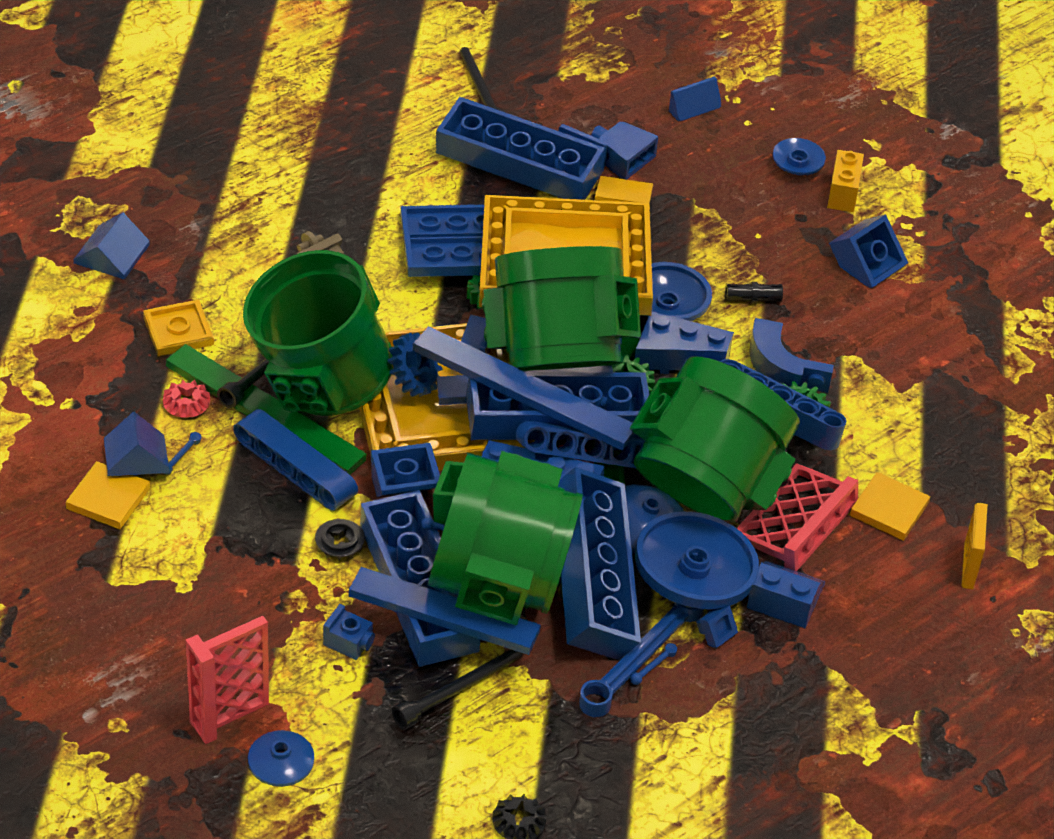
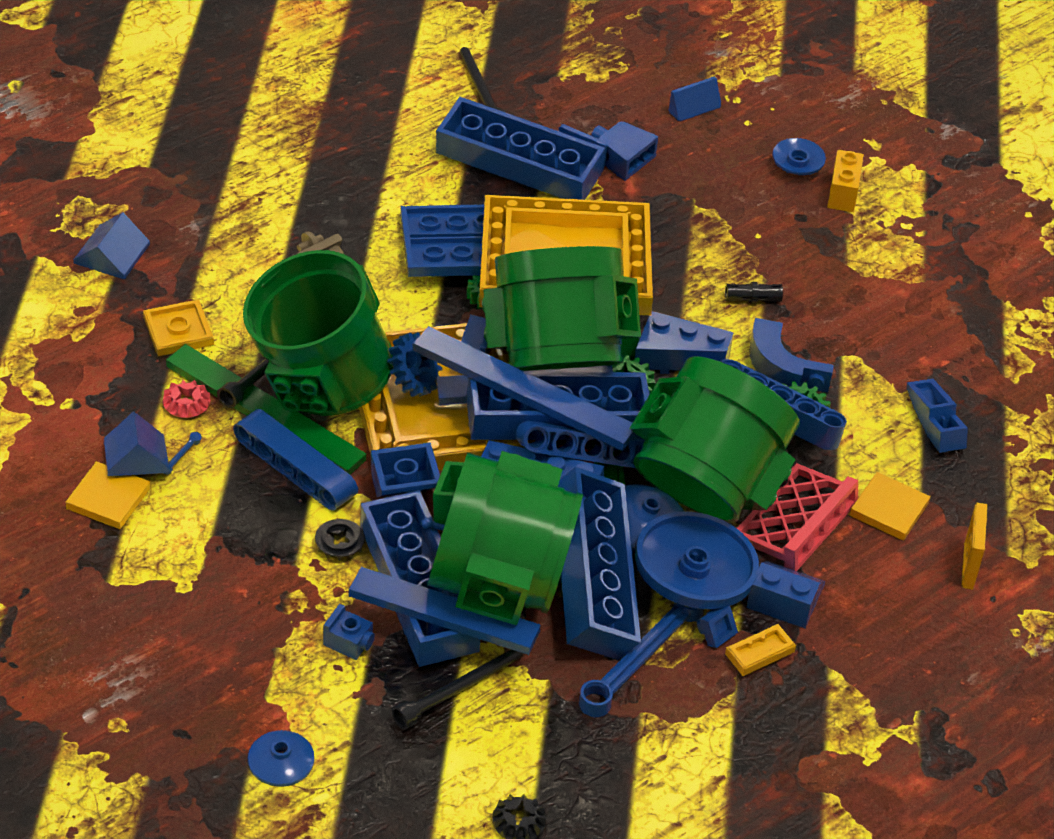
(205, 684): coral fence -> none
(623, 190): yellow tile -> none
(669, 651): blue hinge -> none
(679, 291): blue dish -> none
(760, 649): none -> yellow plate
(869, 251): blue slope -> none
(938, 415): none -> blue slope

